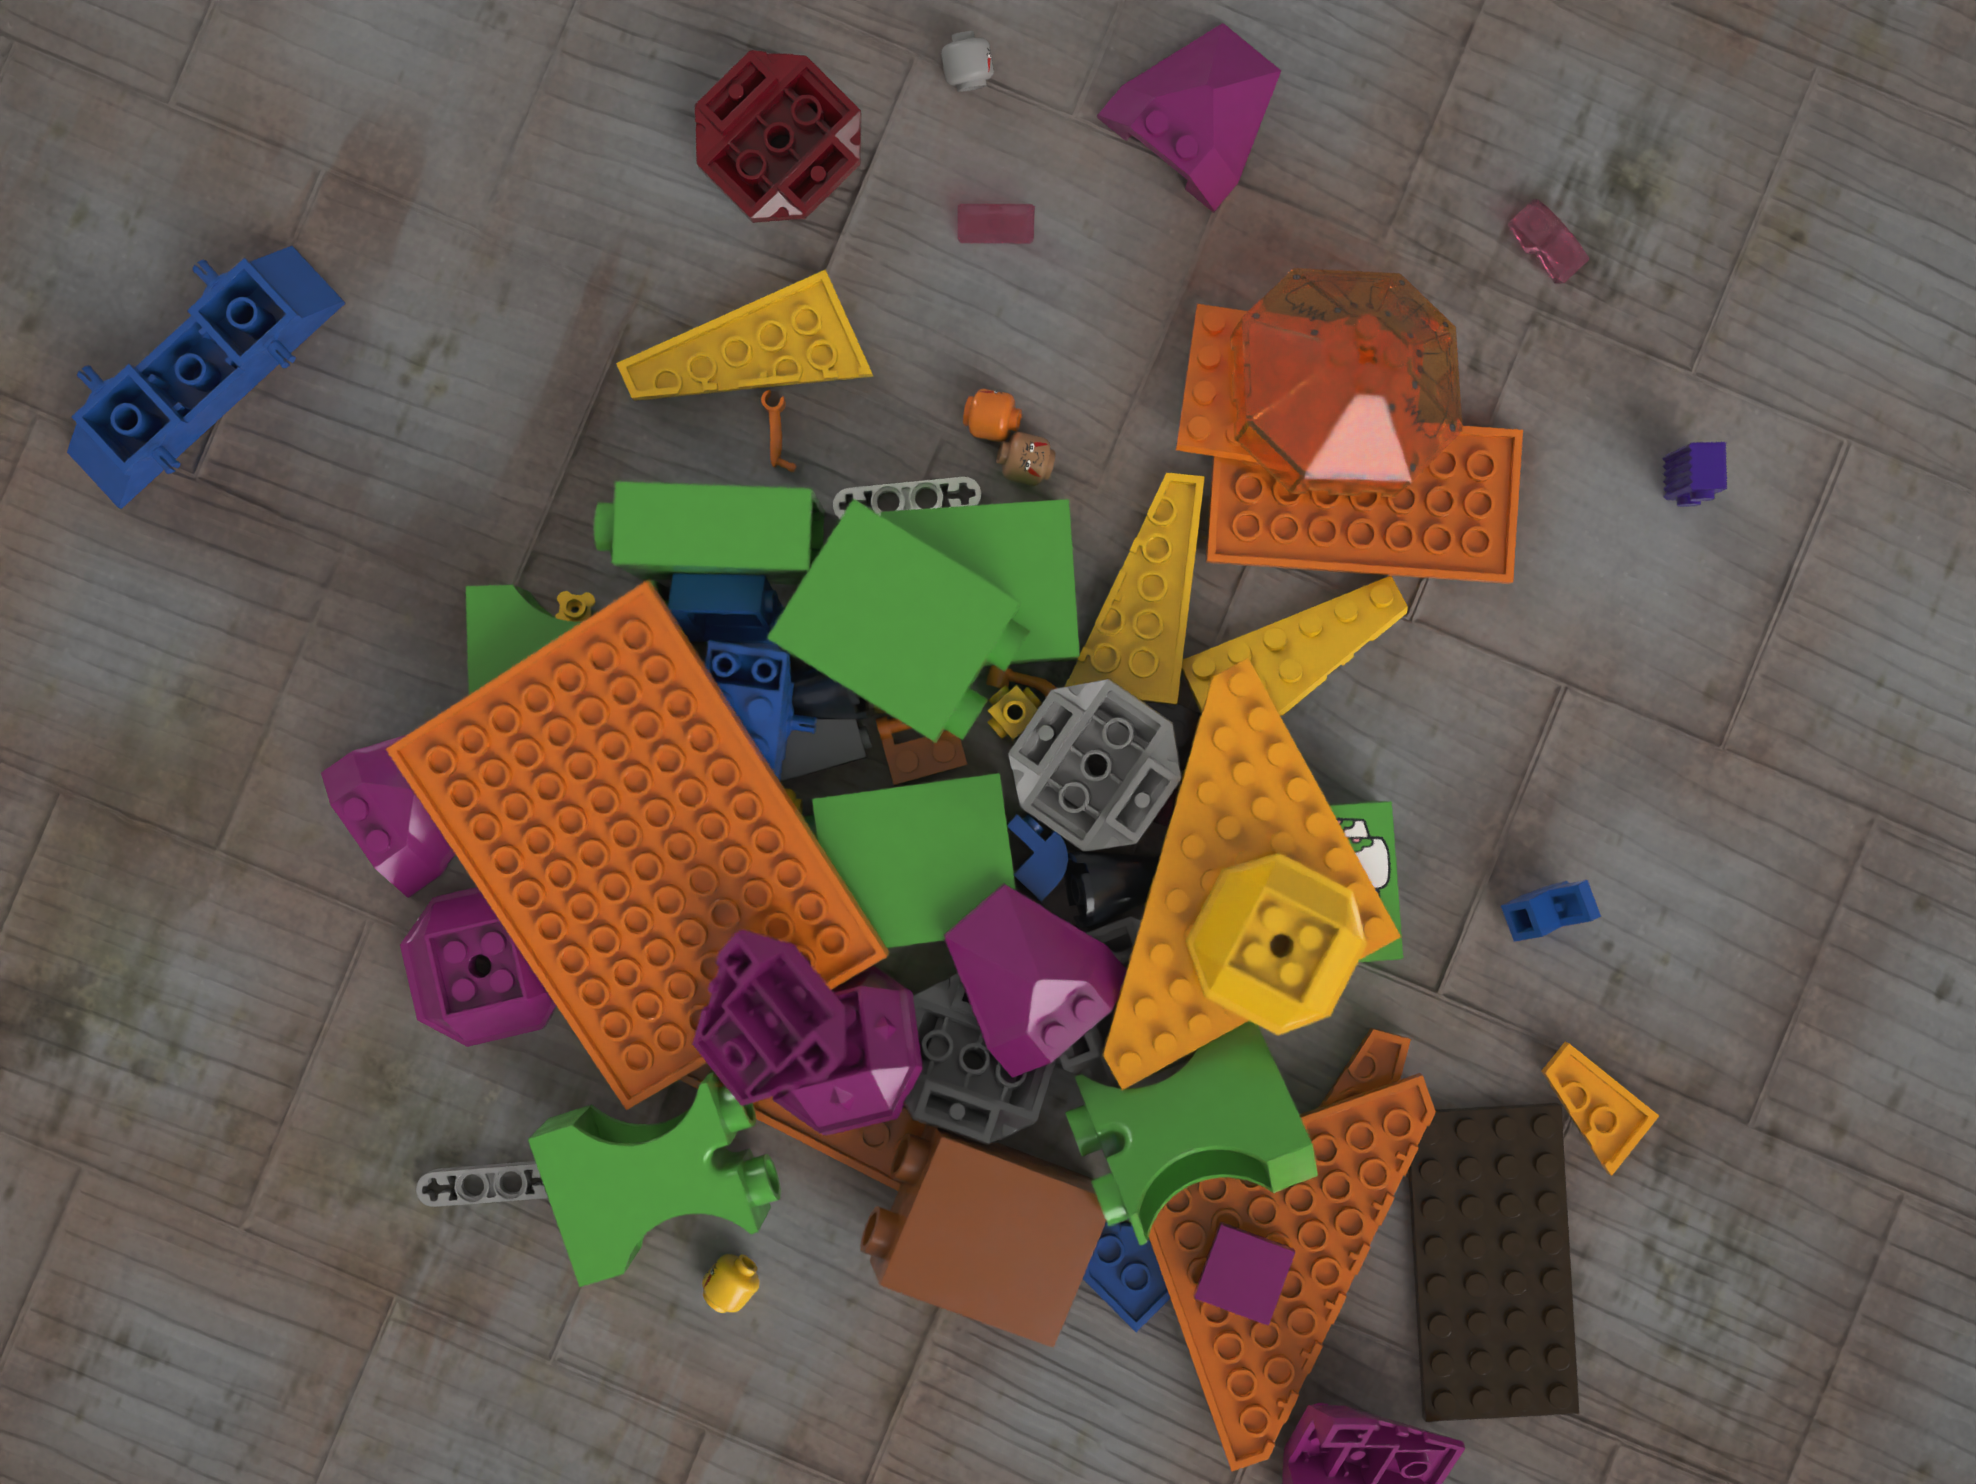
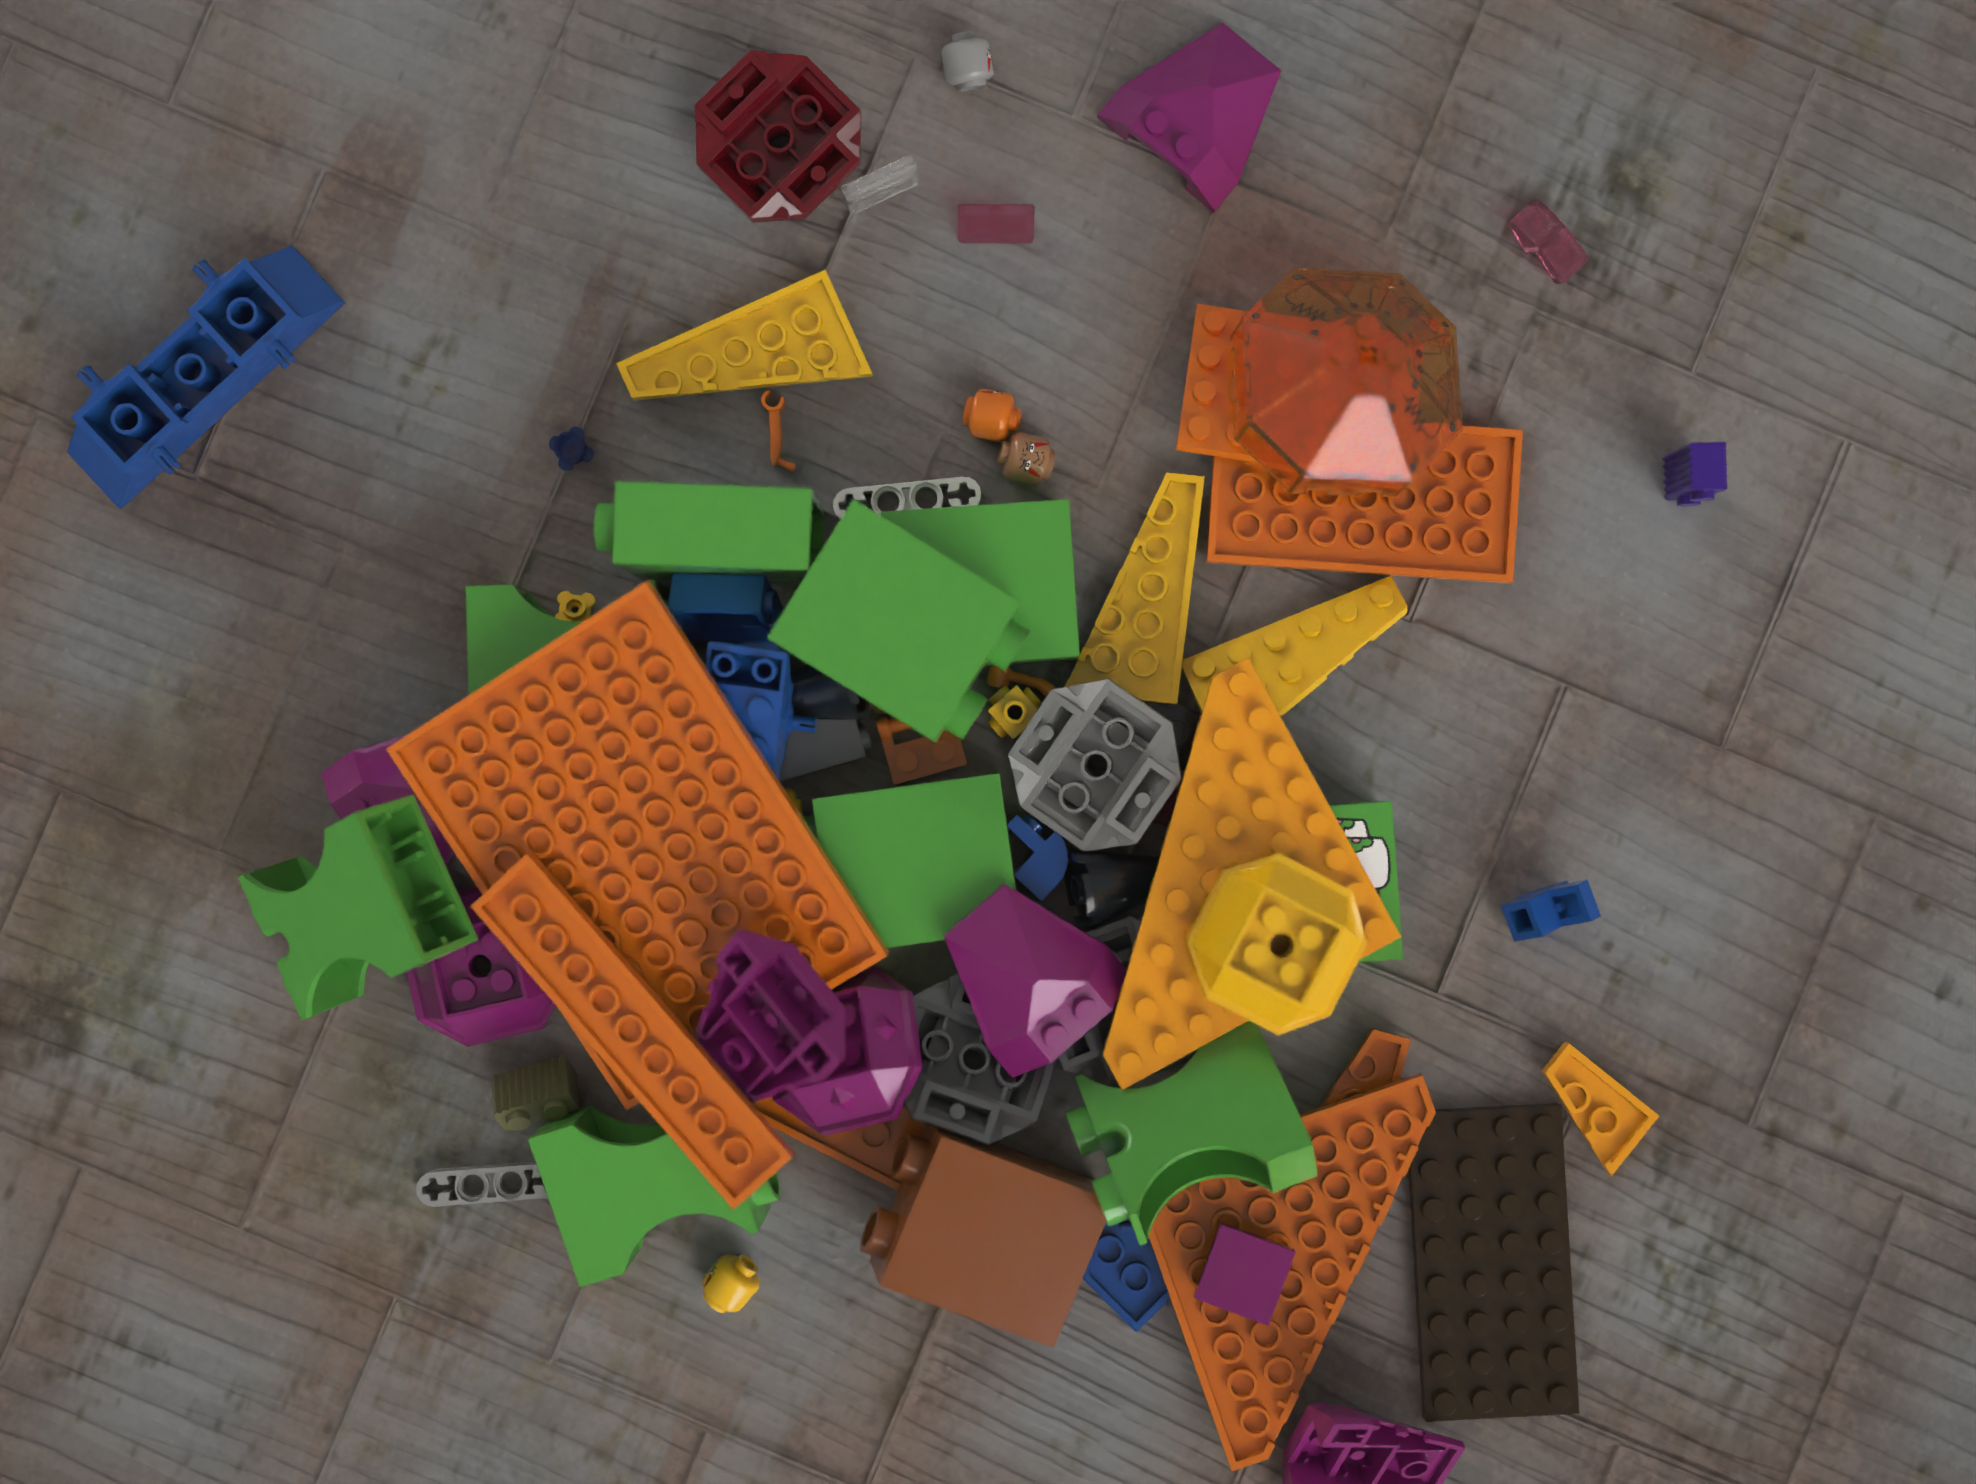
(370, 901): none -> bright green brick
(535, 1093): none -> olive brick
(560, 445): none -> clear blue plate
(632, 1030): none -> orange plate
(880, 185): none -> clear plate

